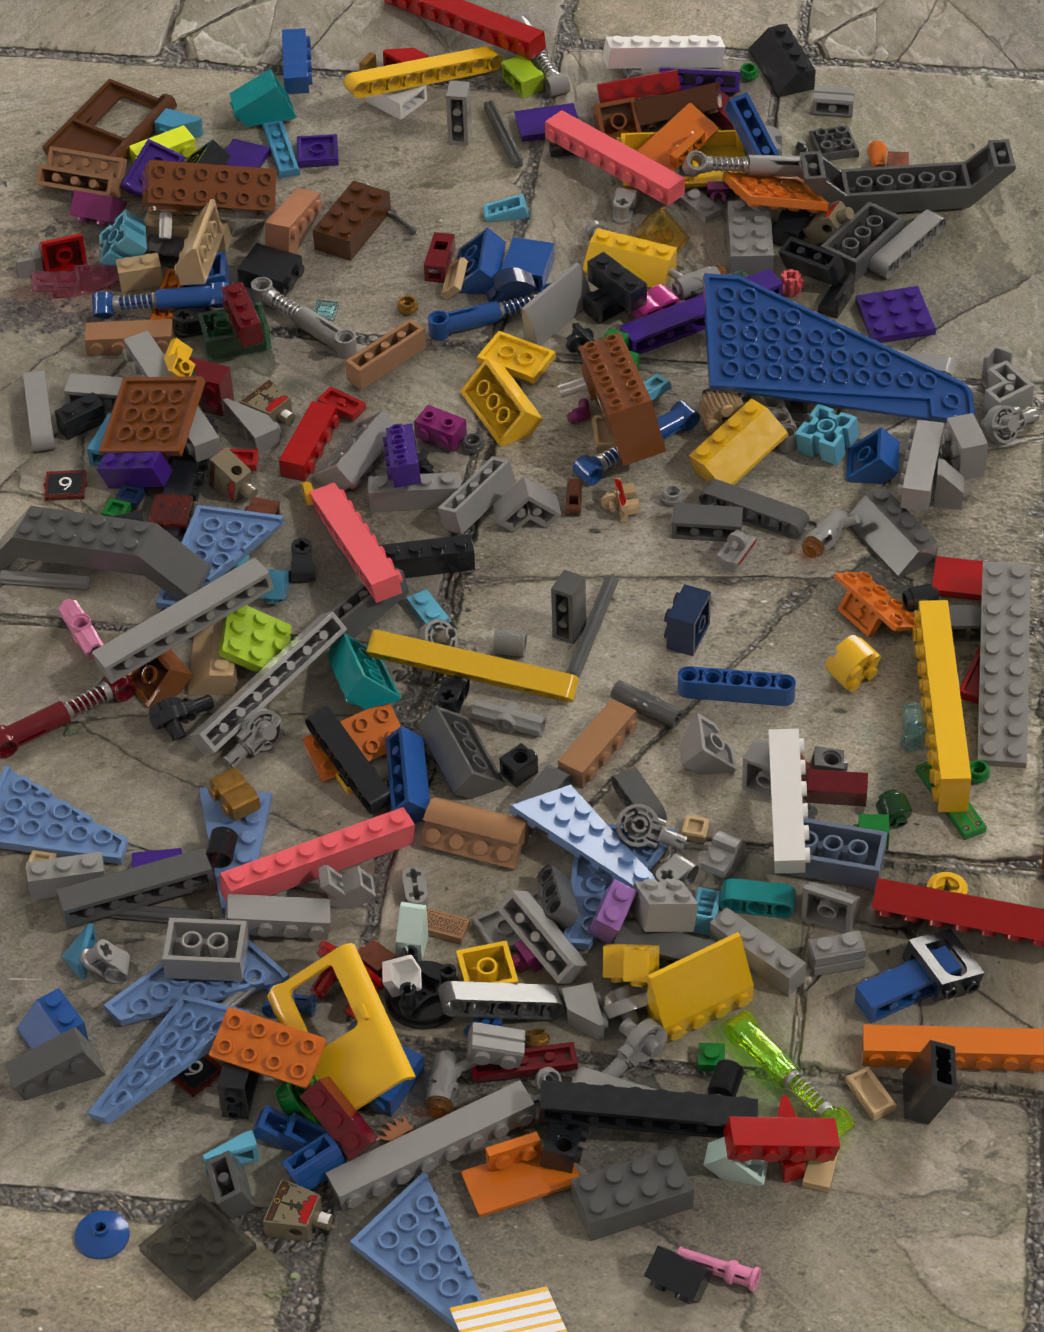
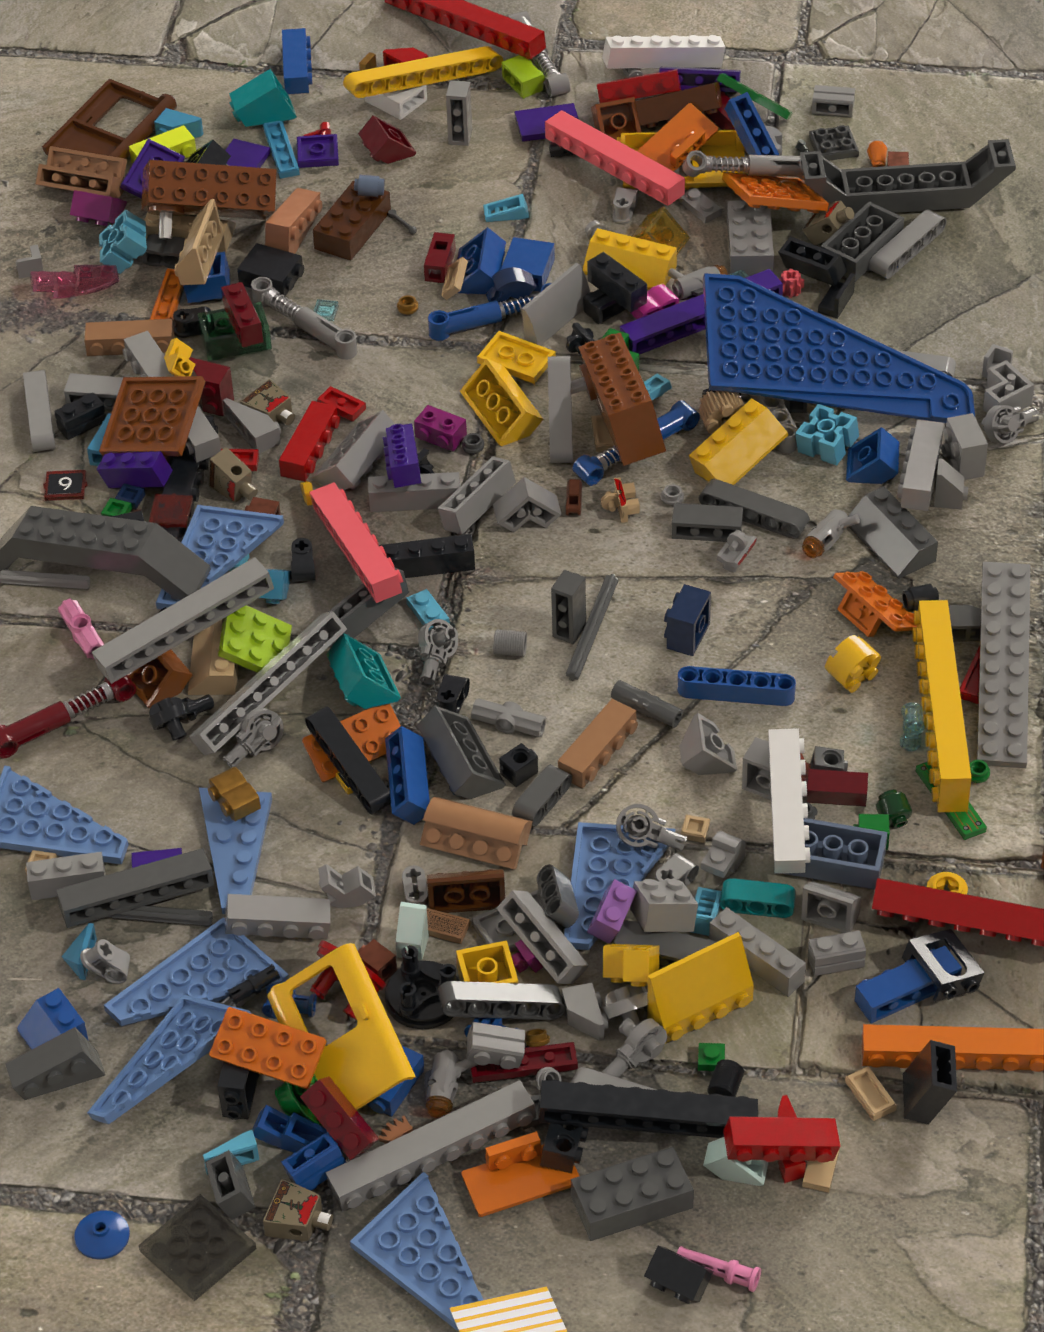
(63, 253): red slope -> none
(106, 304): blue piece -> none
(139, 272): tan brick -> none
(198, 1075): piece -> none
(205, 949): light grey brick -> none
(221, 846): black piece -> none
(253, 984): none -> black pin
(324, 130): none -> red hand
(337, 850): coral brick -> none
(369, 185): none -> sand blue brick
(385, 141): none -> dark red slope
(385, 354): medium nougat brick -> none
(400, 971): white panel -> none
(466, 891): none -> reddish brown slope
(472, 665): yellow beam -> none
(503, 134): dark grey axle -> none
(560, 409): none -> light grey beam
(581, 413): magenta arm -> none
(582, 832): wing -> none
(635, 790): dark grey beam -> none
(717, 188): magenta tile -> none
(745, 1031): clear neon green piece -> none
(749, 71): green plate -> none
(755, 96): none -> green tile
(783, 61): black slope -> none
(790, 224): black brick -> none
(895, 314): dark purple plate -> none
(958, 577): red tile -> none

